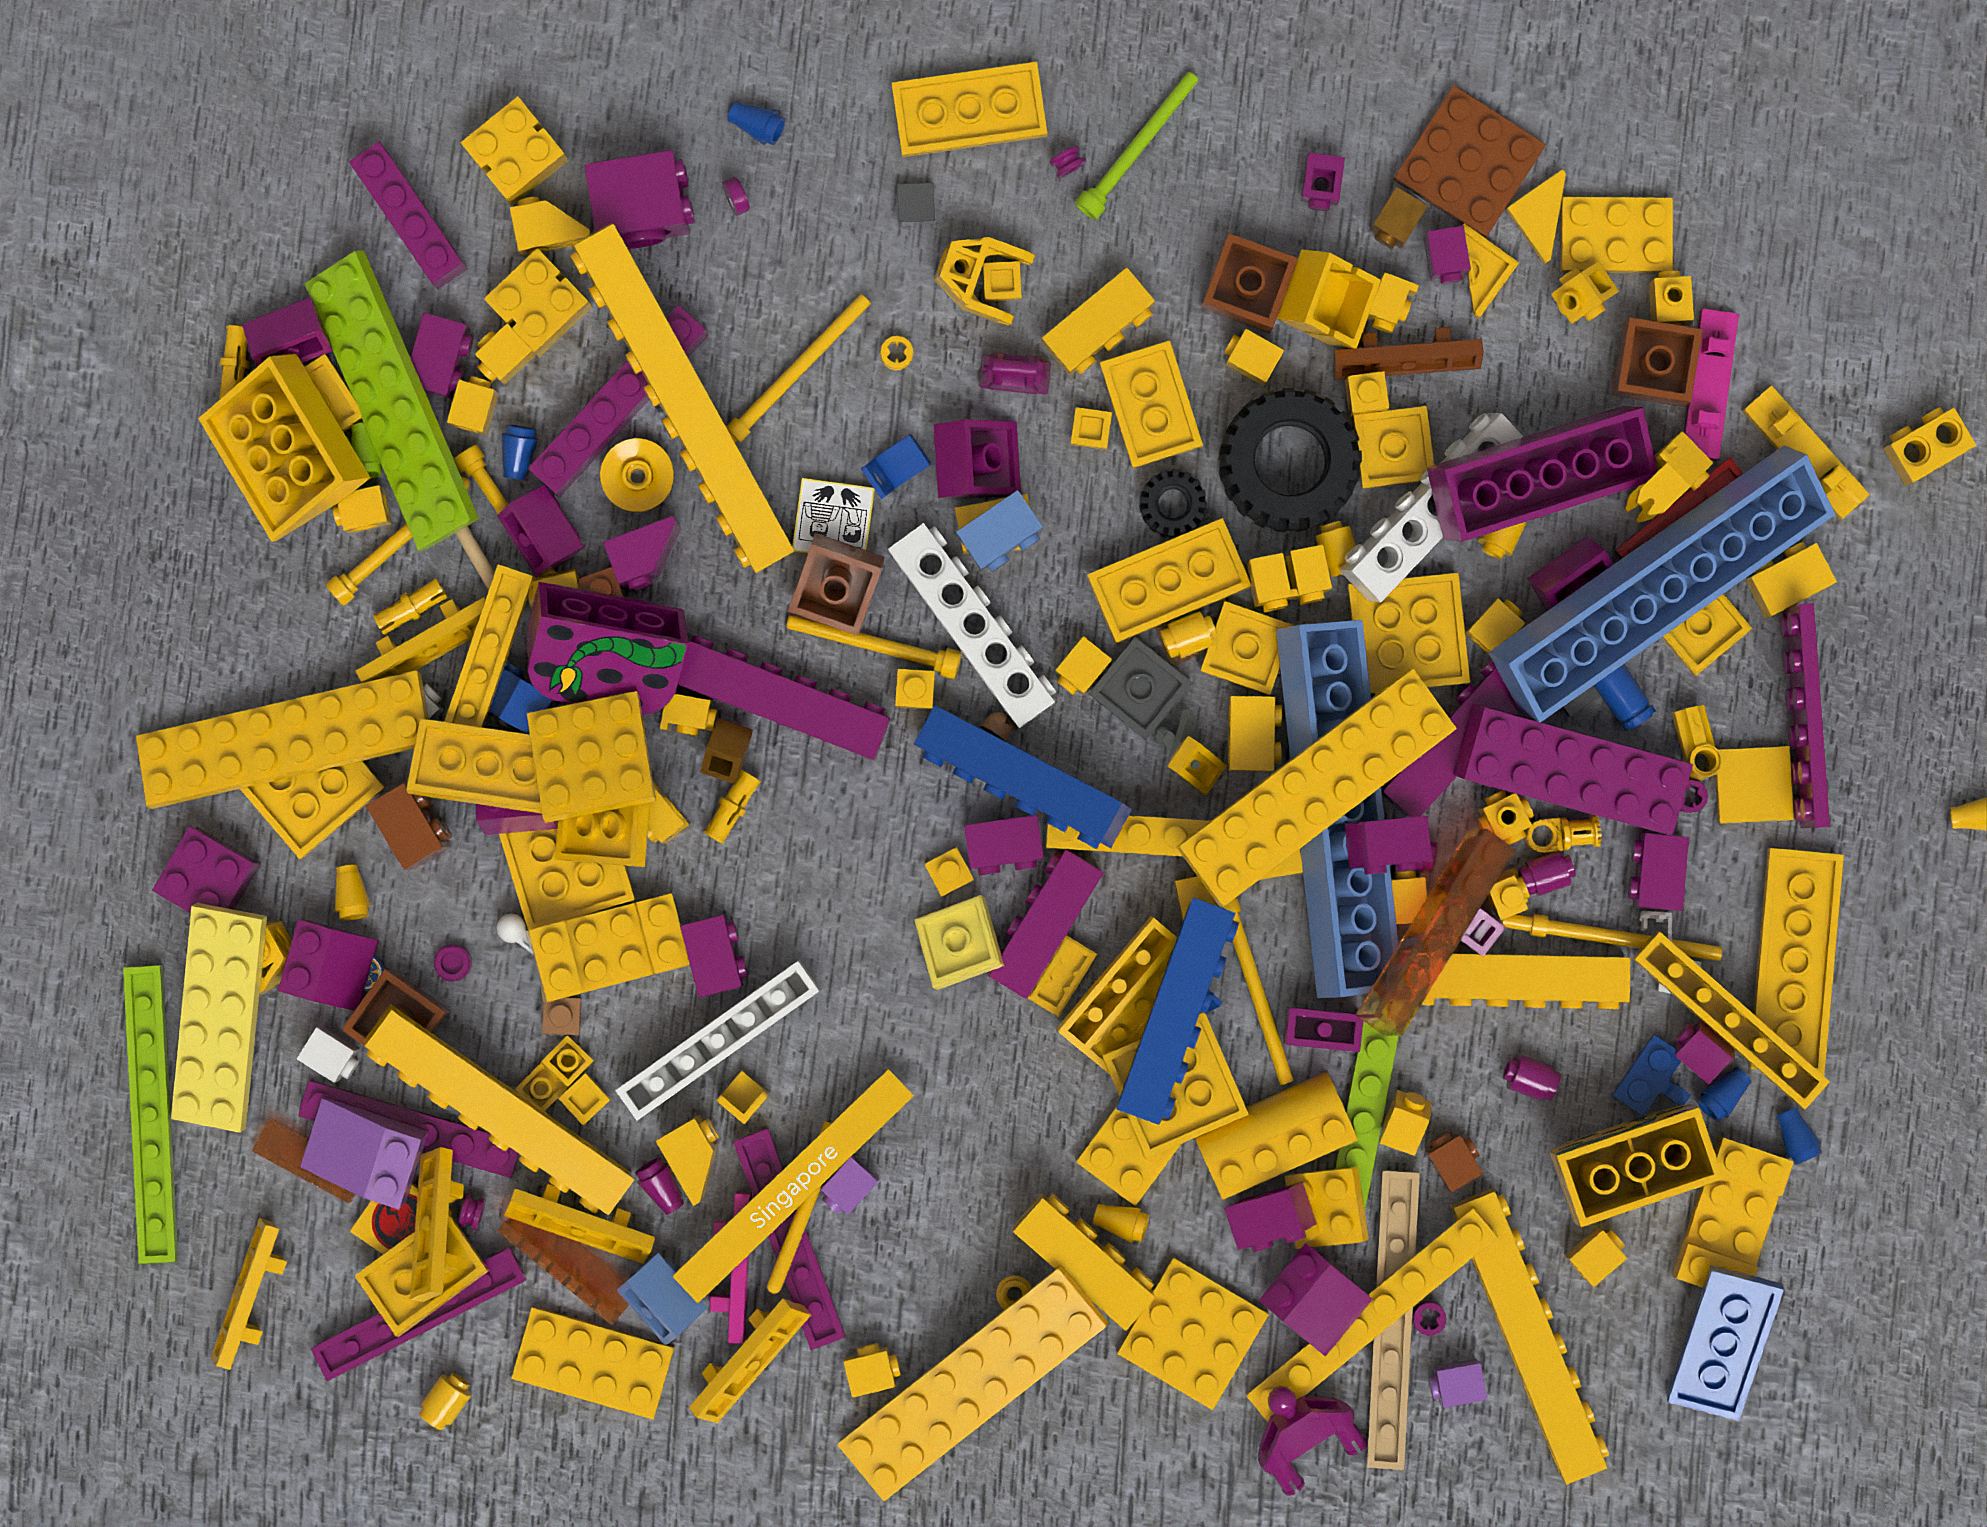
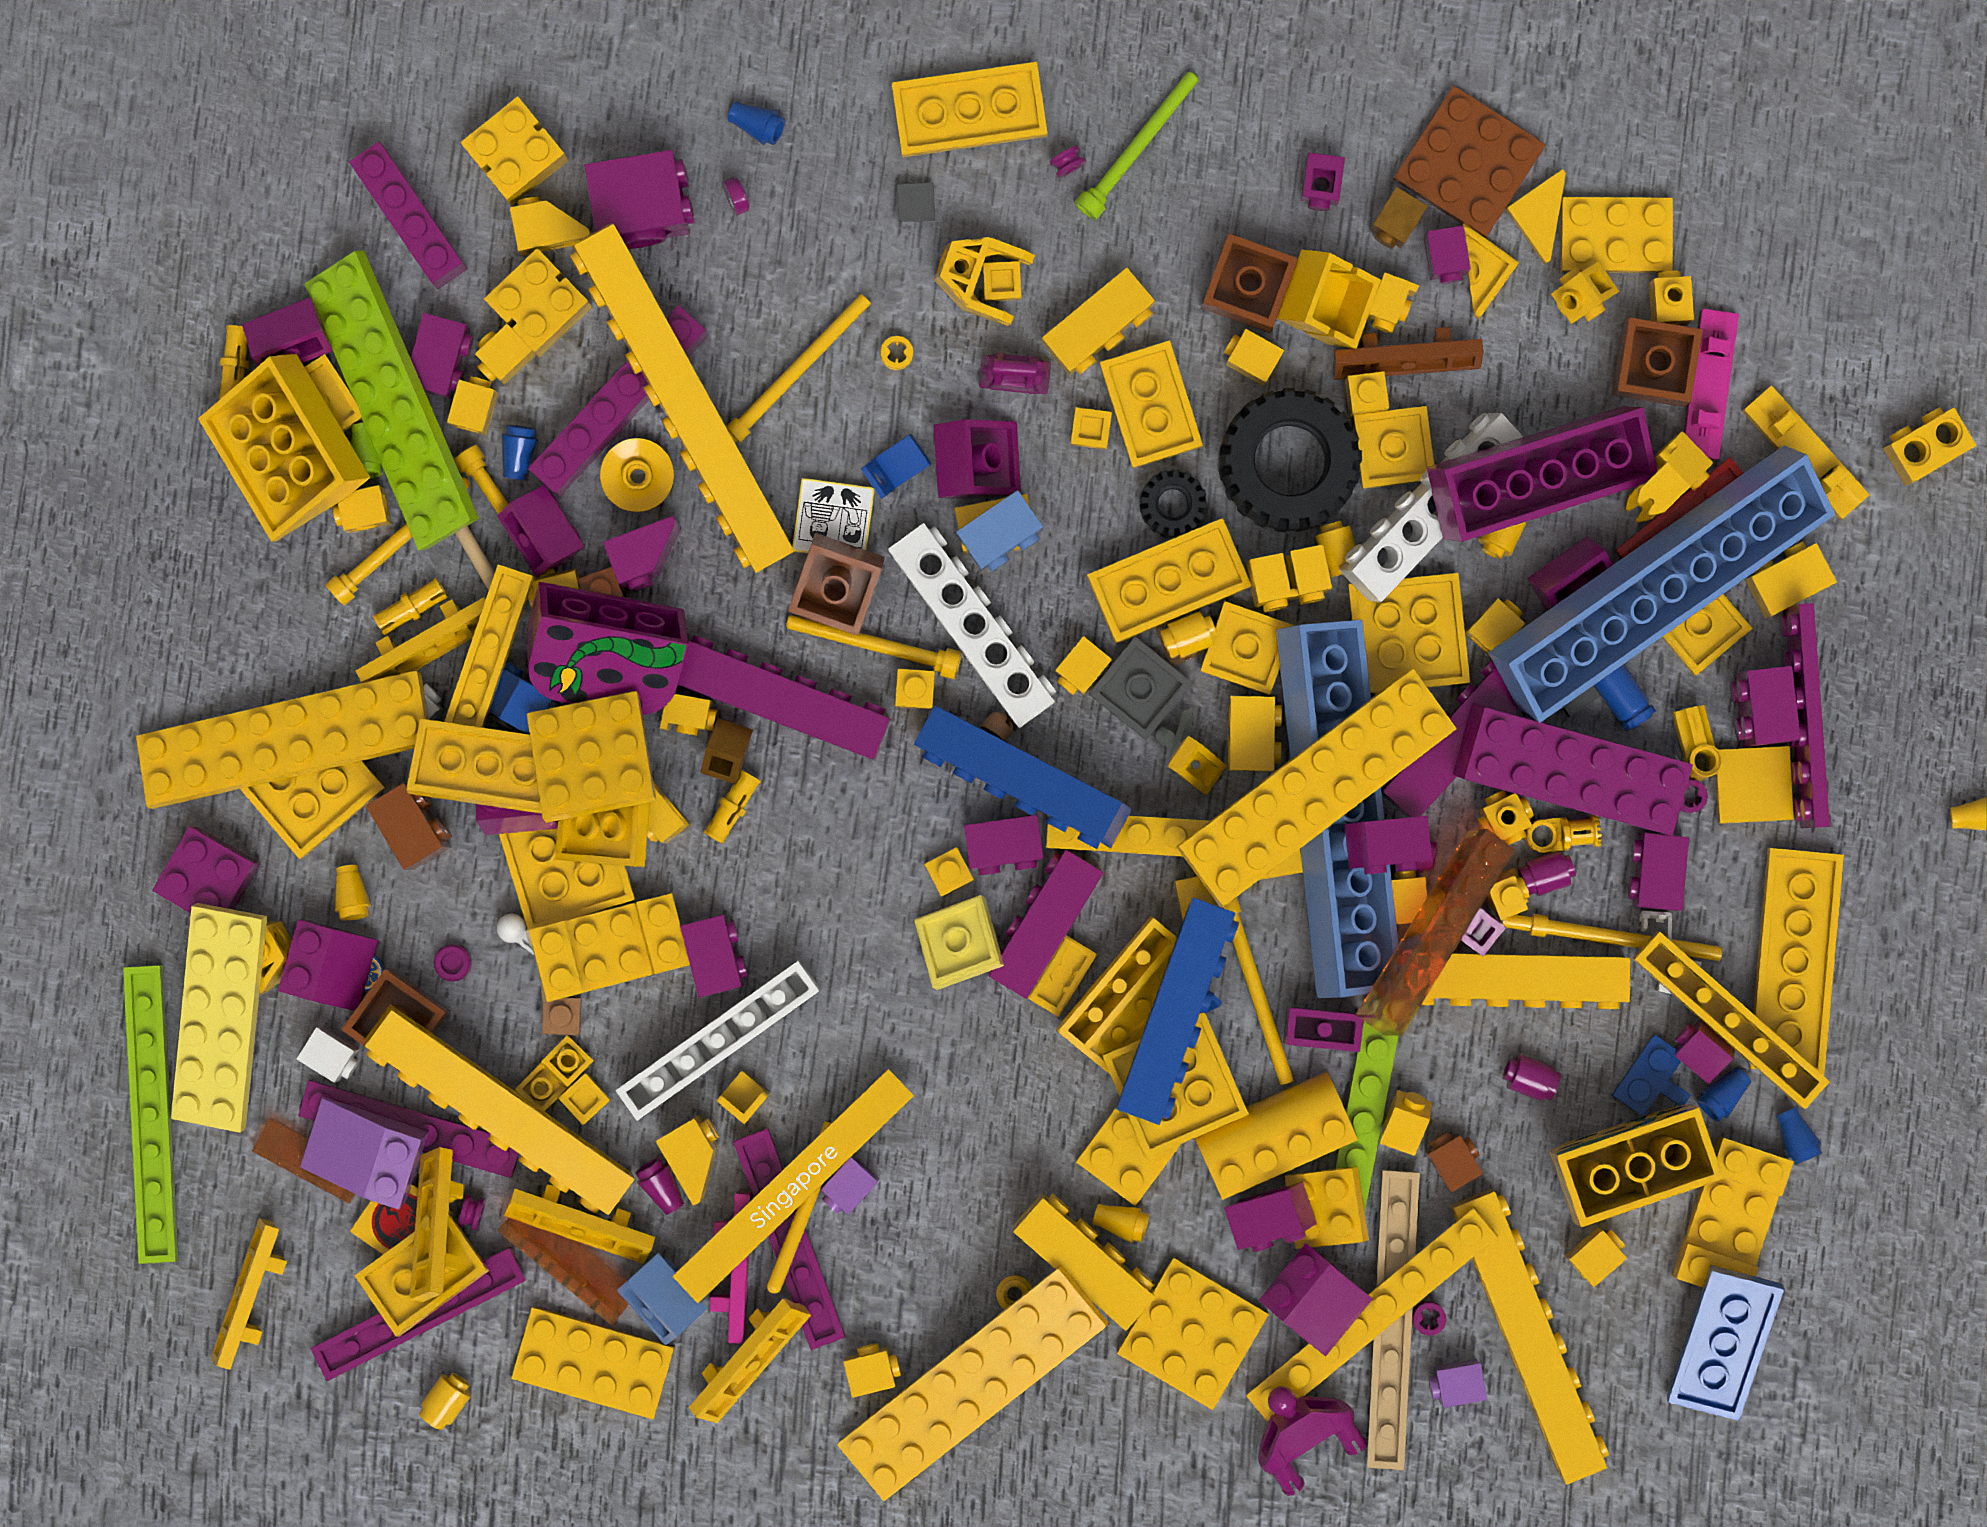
(1765, 706): none -> magenta brick

